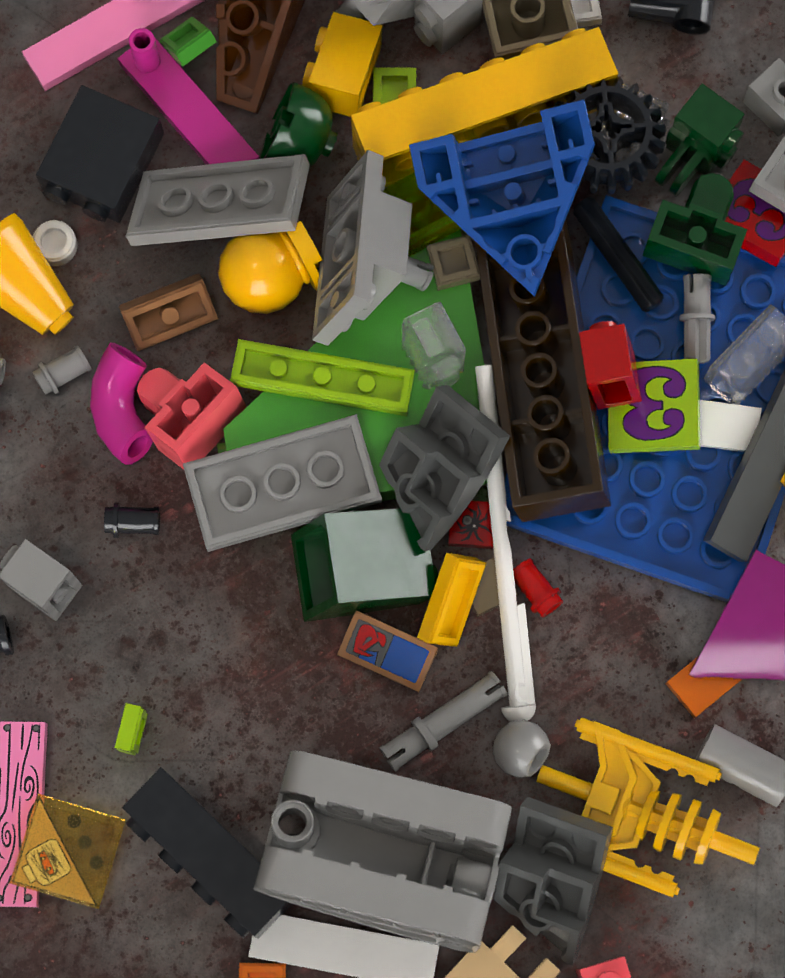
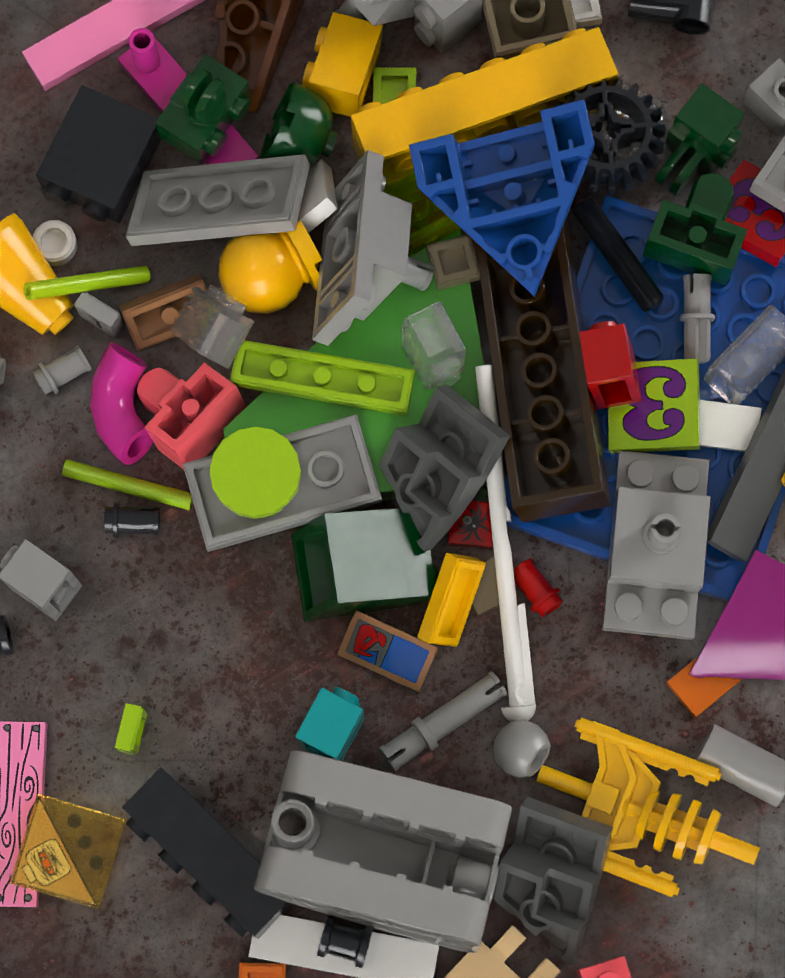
(86, 282): none -> lime piece
(99, 314): none -> light grey tile
(127, 484): none -> lime piece
(188, 41): bright green tile -> none
(204, 109): none -> dark green brick
(213, 324): none -> clear brick
(255, 472): none -> lime tile
(318, 197): none -> white tile
(331, 724): none -> teal brick
(345, 941): none -> black bush
(657, 545): none -> light grey brick

